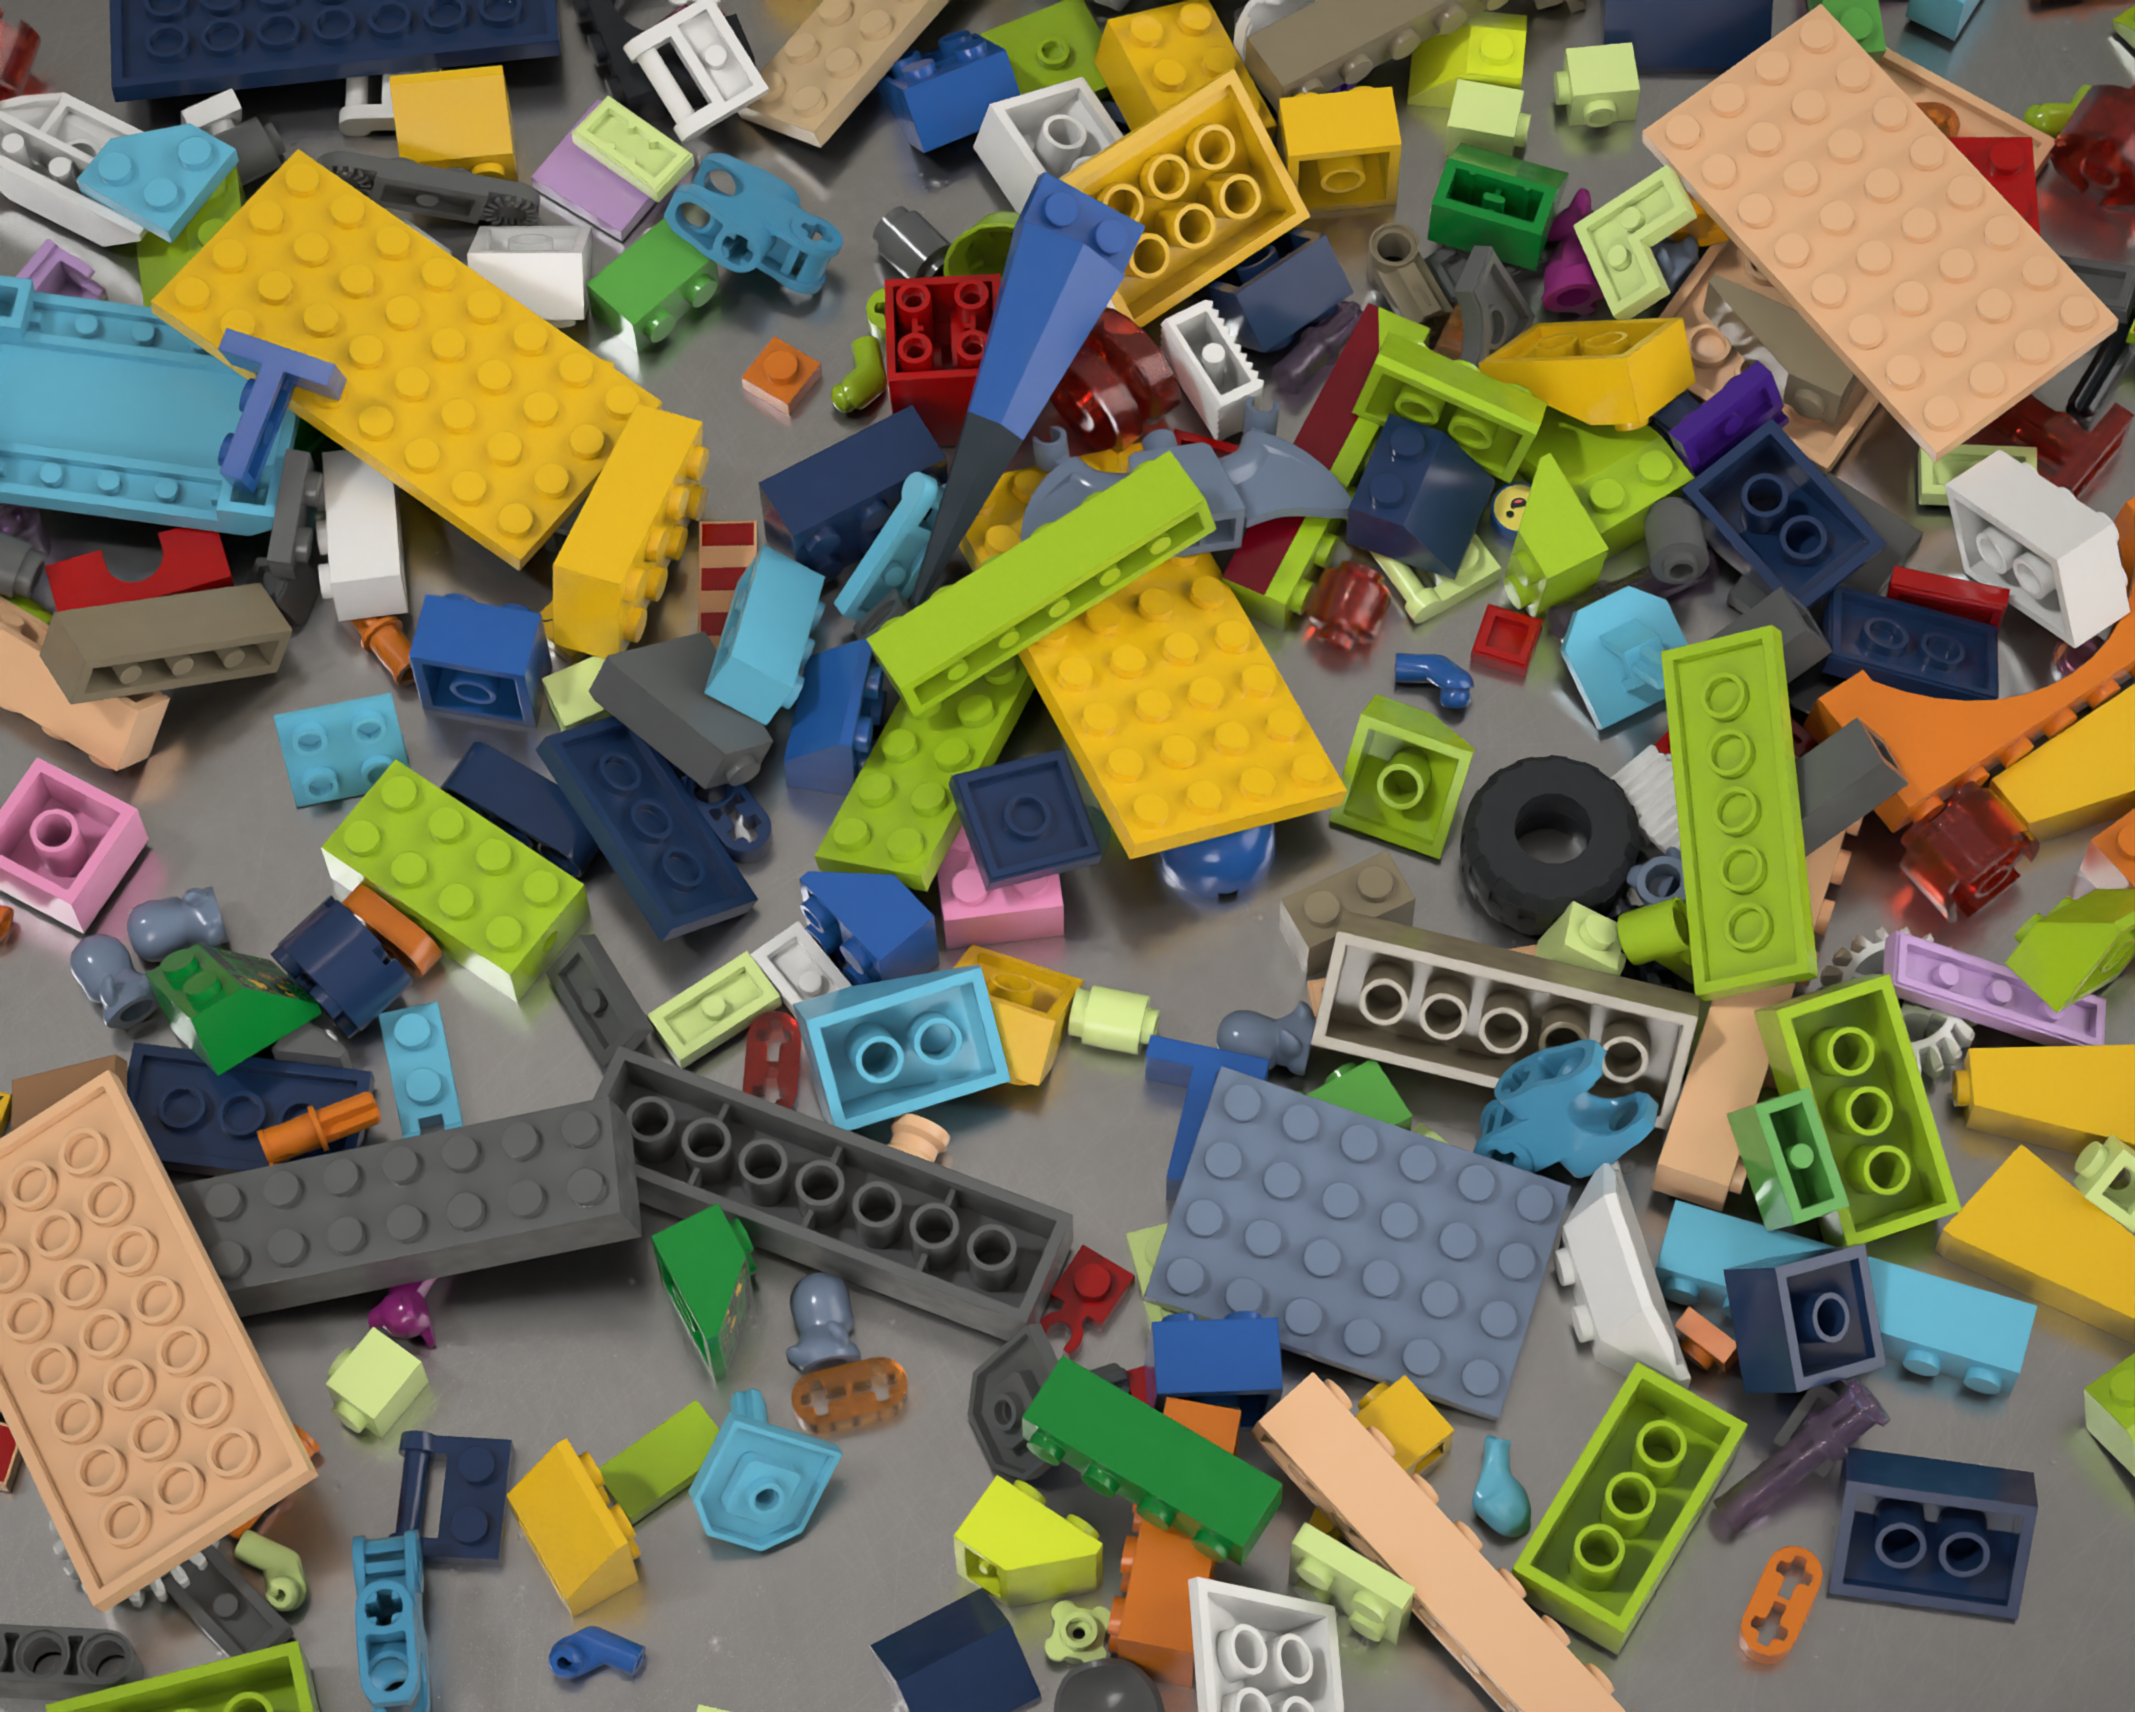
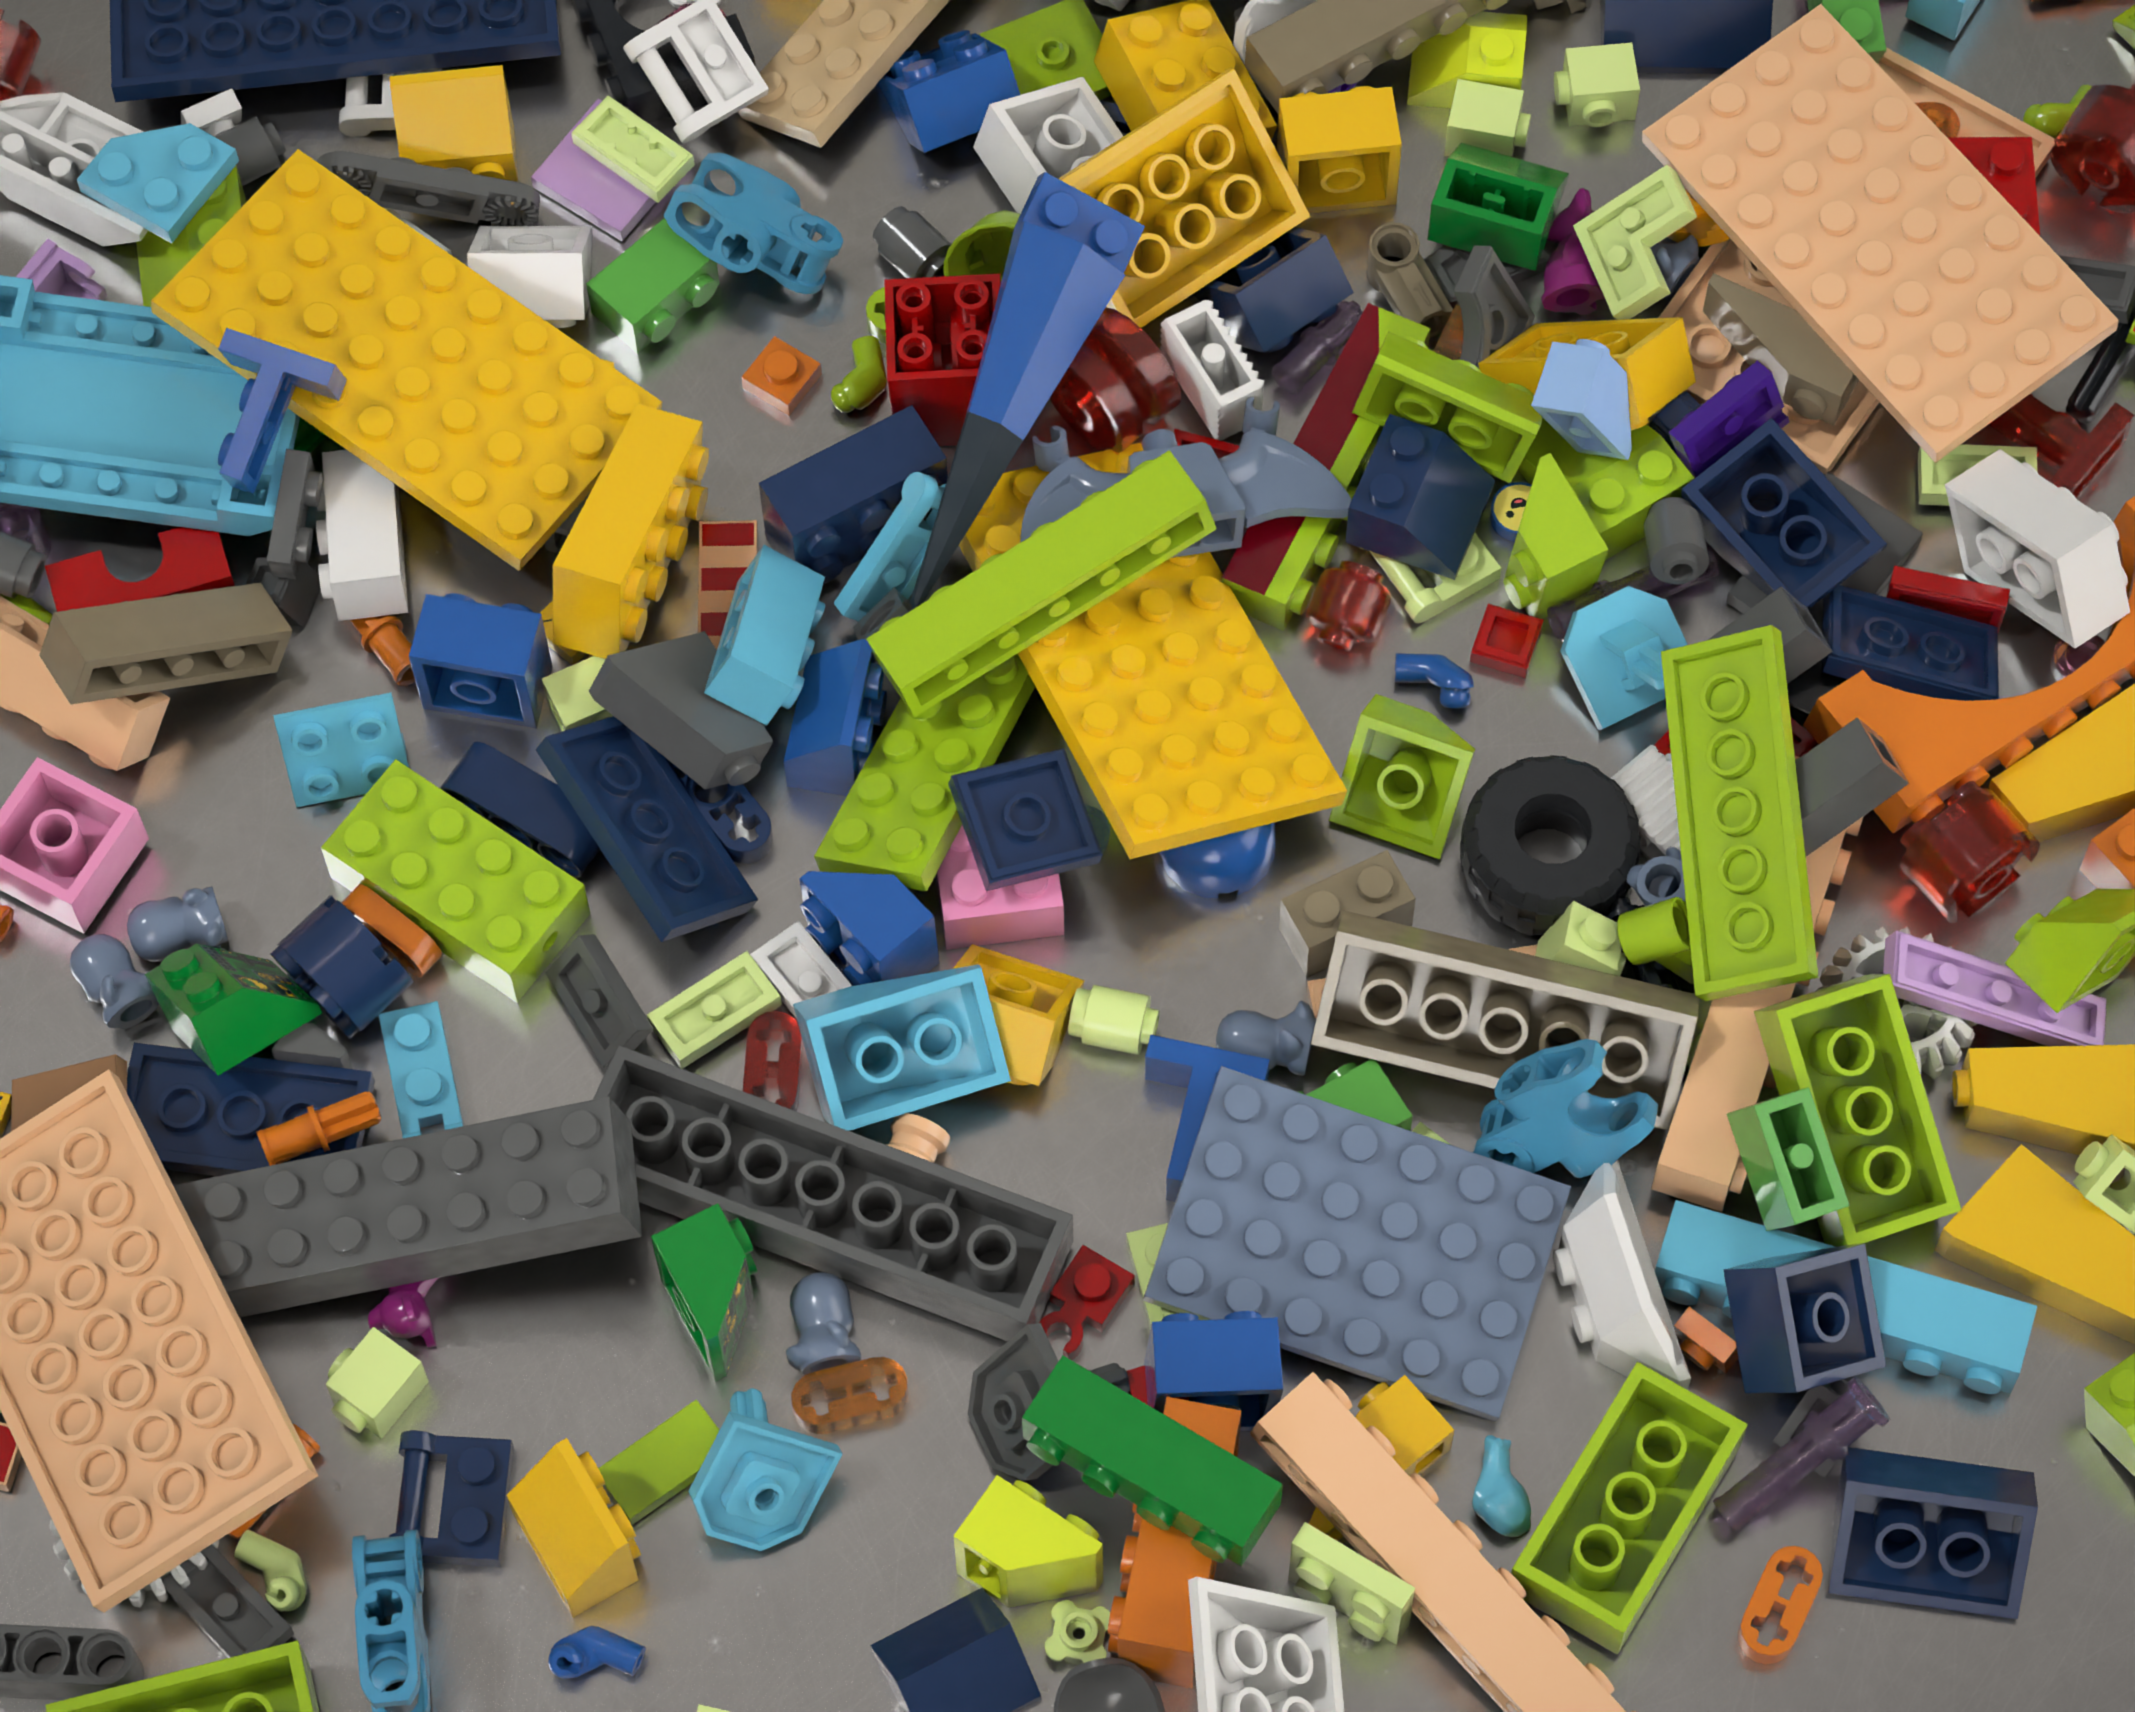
(1586, 398): none -> light blue slope

